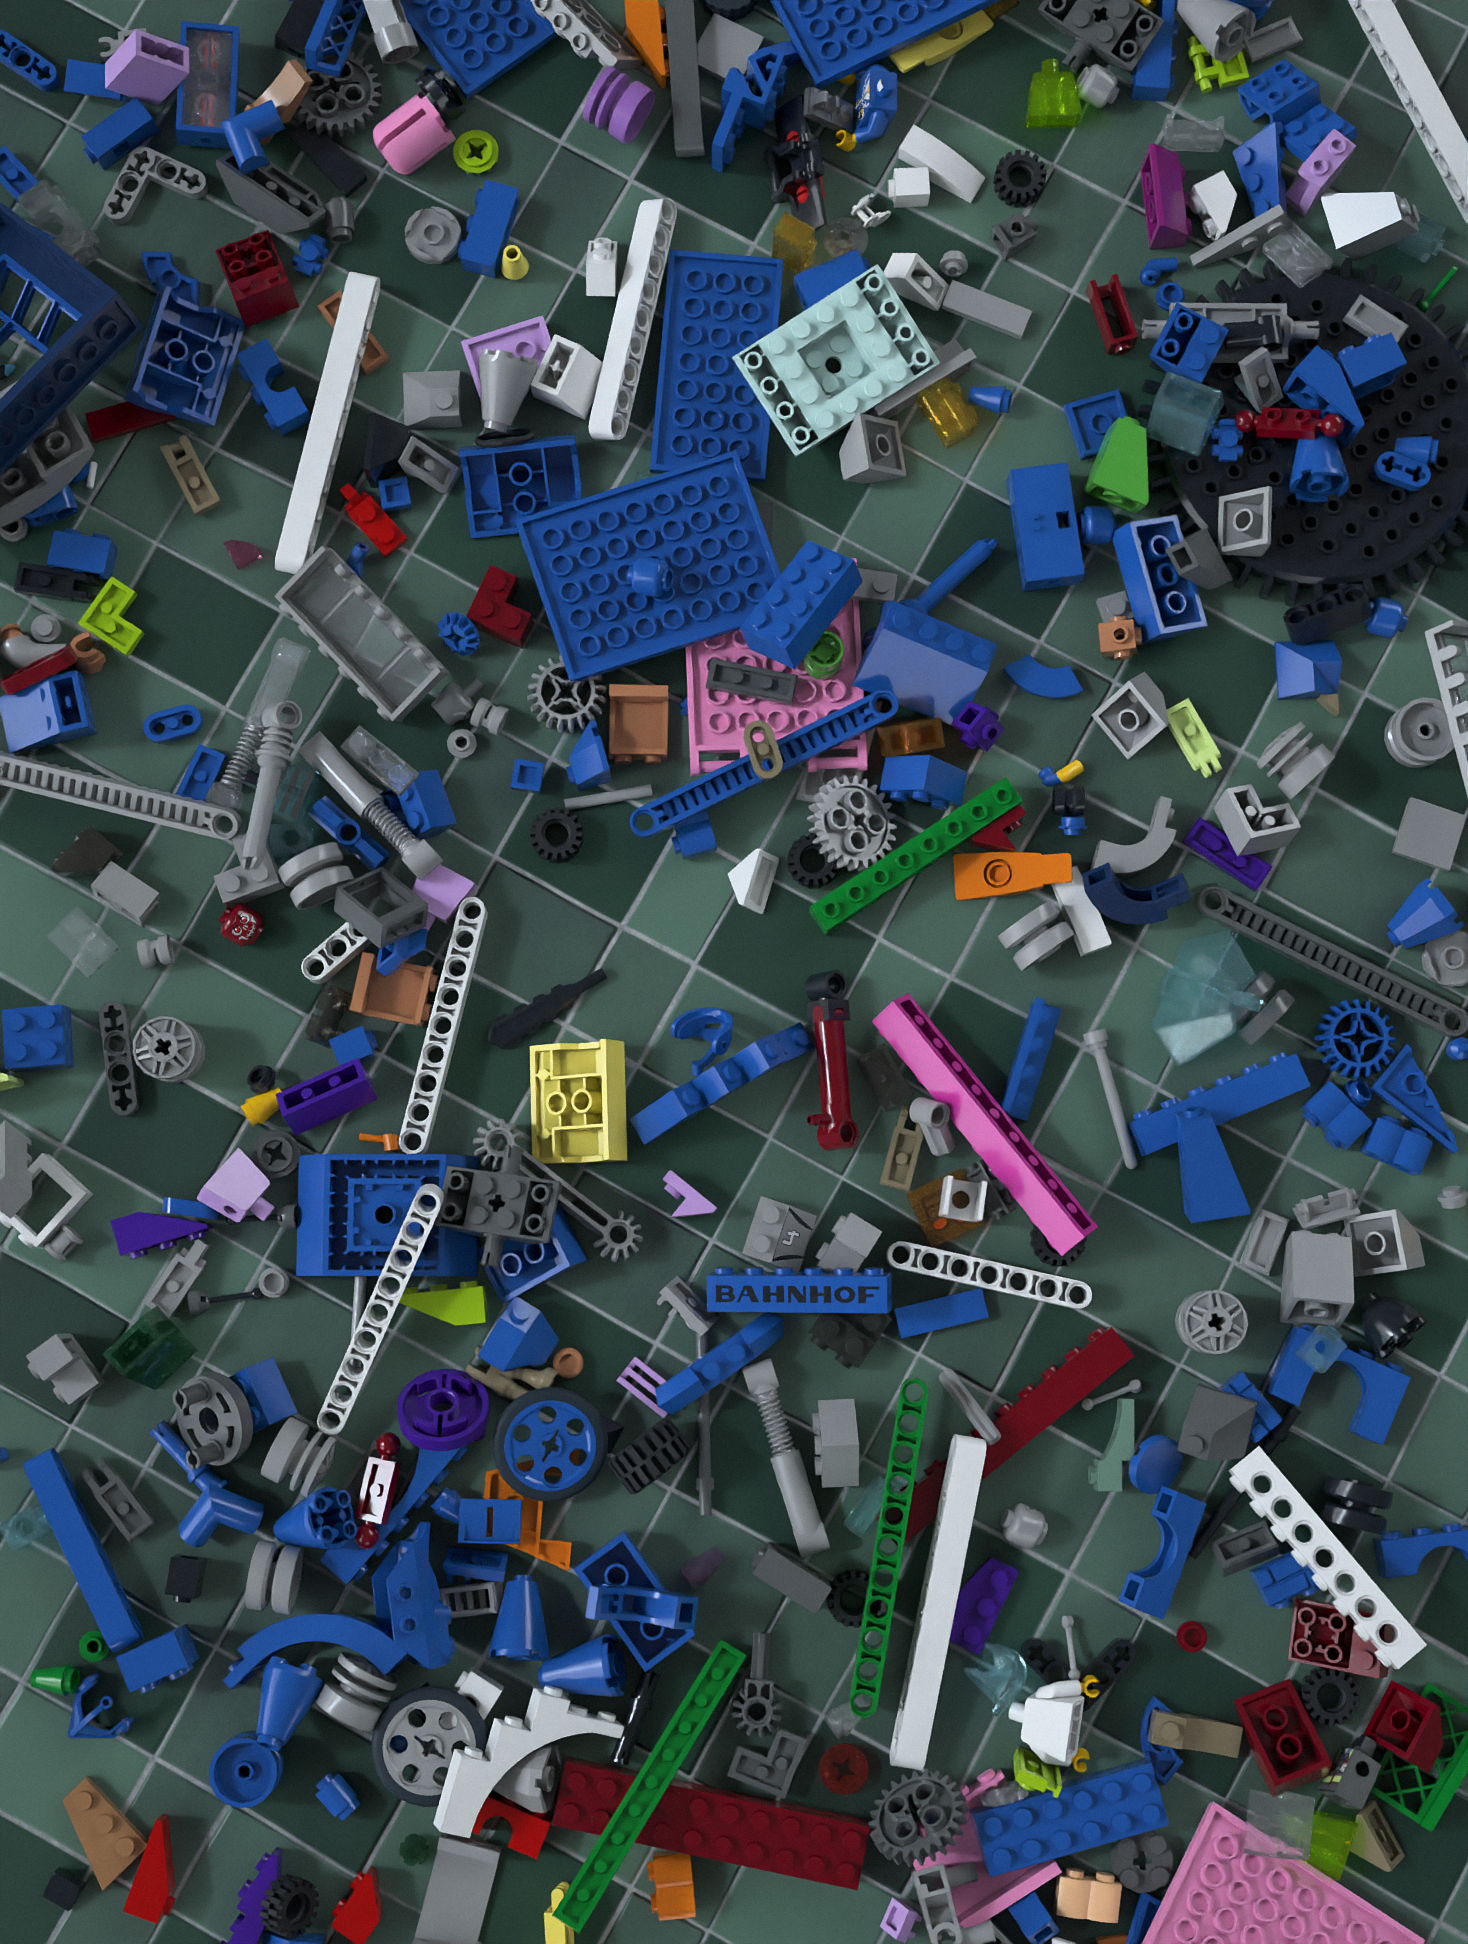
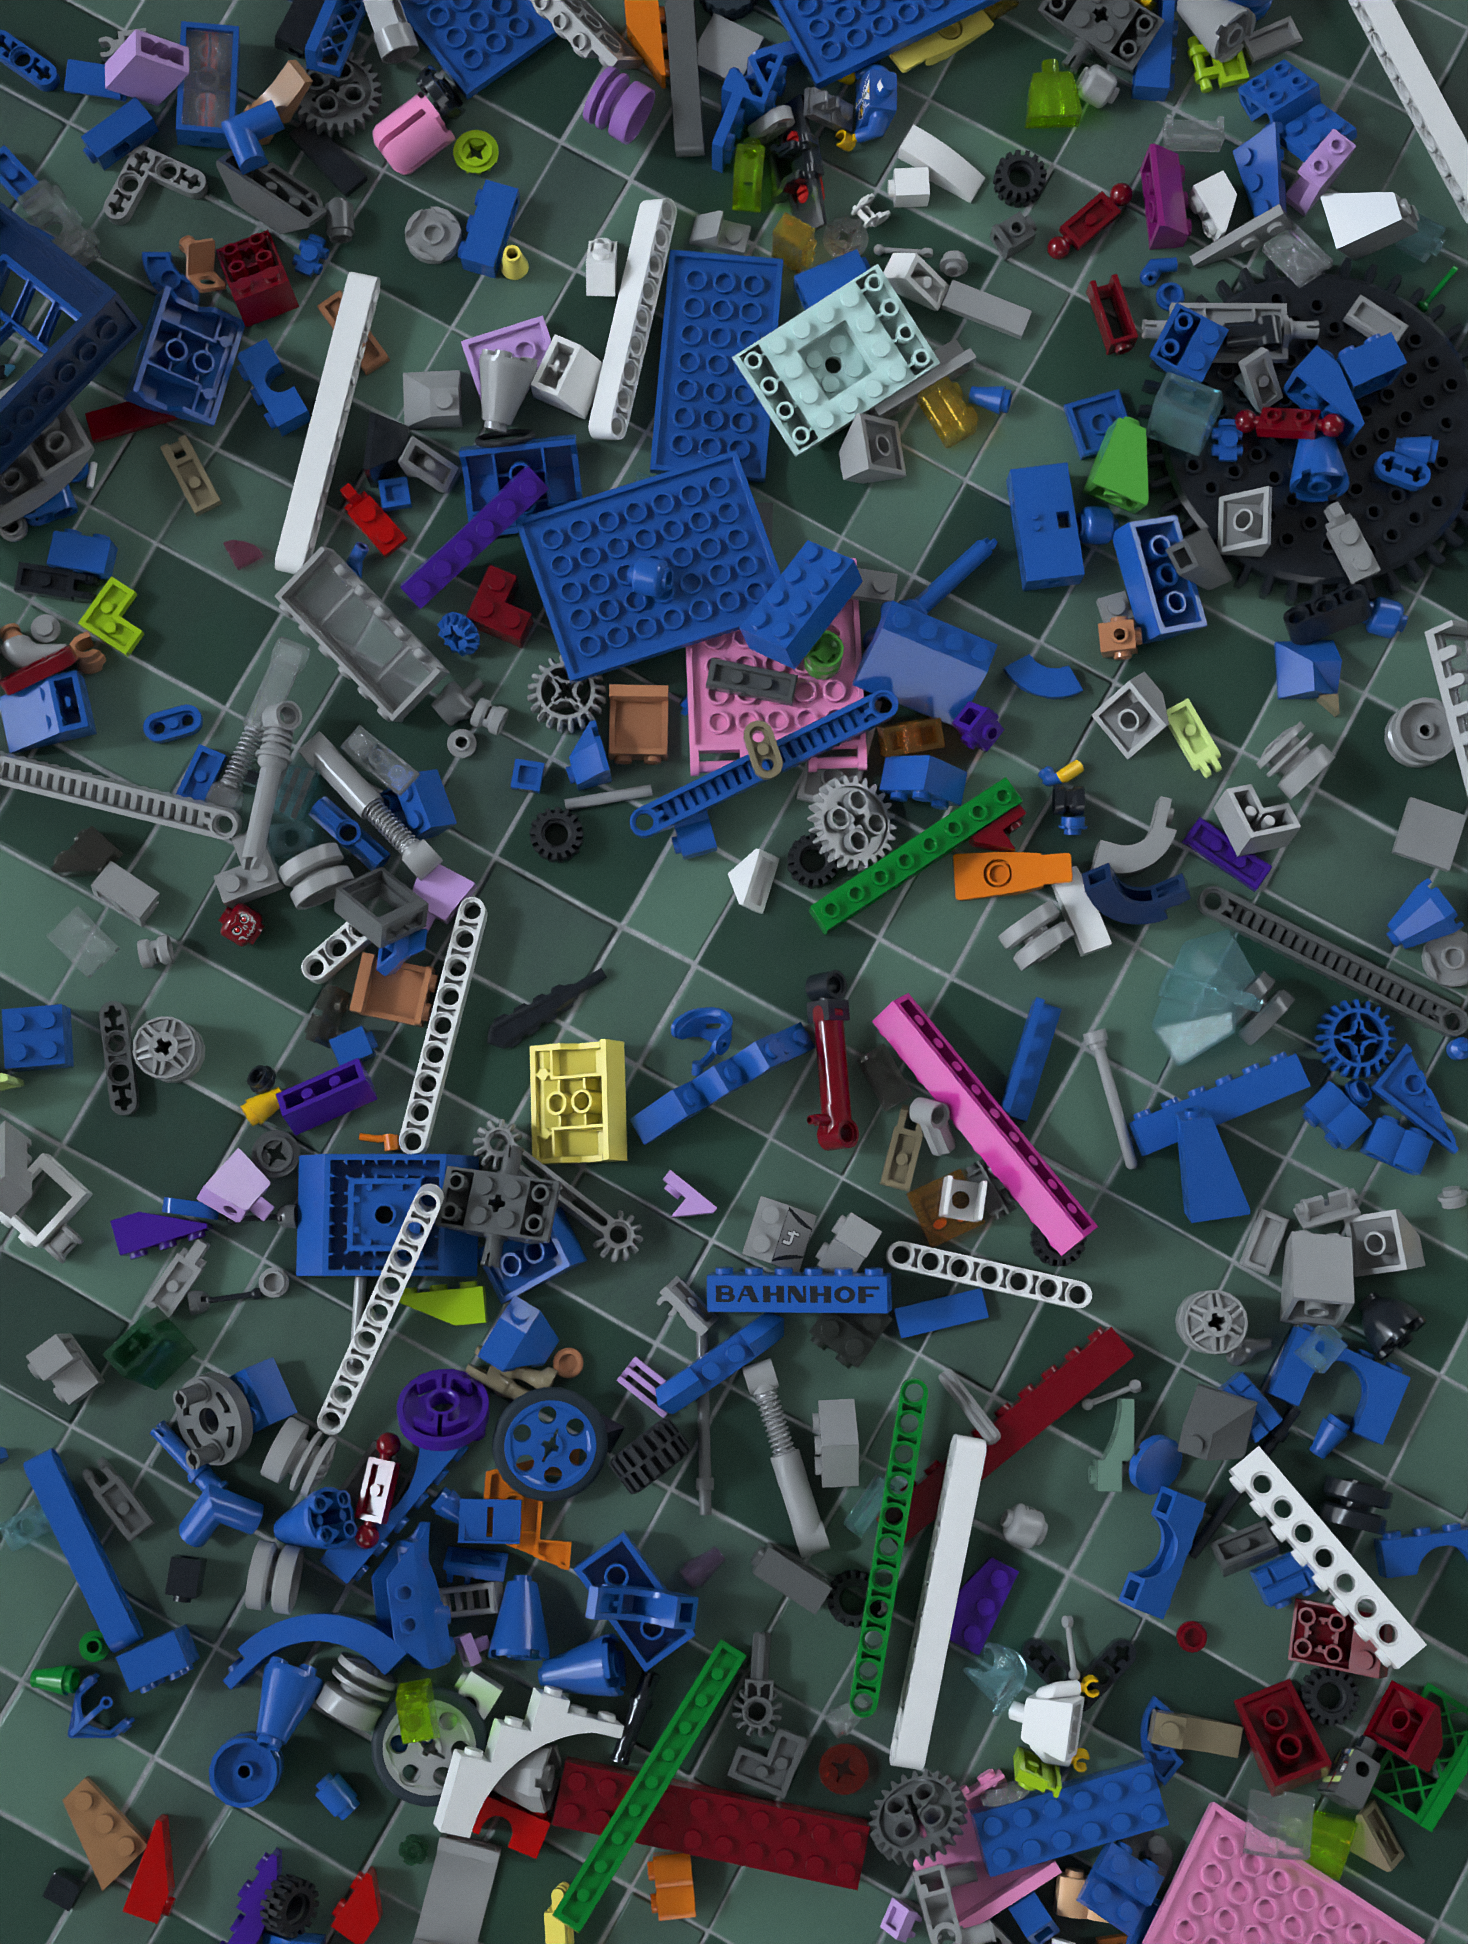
(200, 263): none -> nougat bracket
(417, 1711): none -> clear neon green torso
(469, 1648): none -> lavender tile
(474, 537): none -> dark purple arch
(718, 234): none -> light grey slope
(748, 168): none -> clear neon green torso
(772, 124): none -> light grey beam
(880, 249): none -> light grey hinge
(1089, 221): none -> dark red plate
(1120, 1886): none -> blue plate
(1247, 1350): none -> dark grey animal
(1329, 1435): none -> blue cone
(1349, 544): none -> light grey hinge

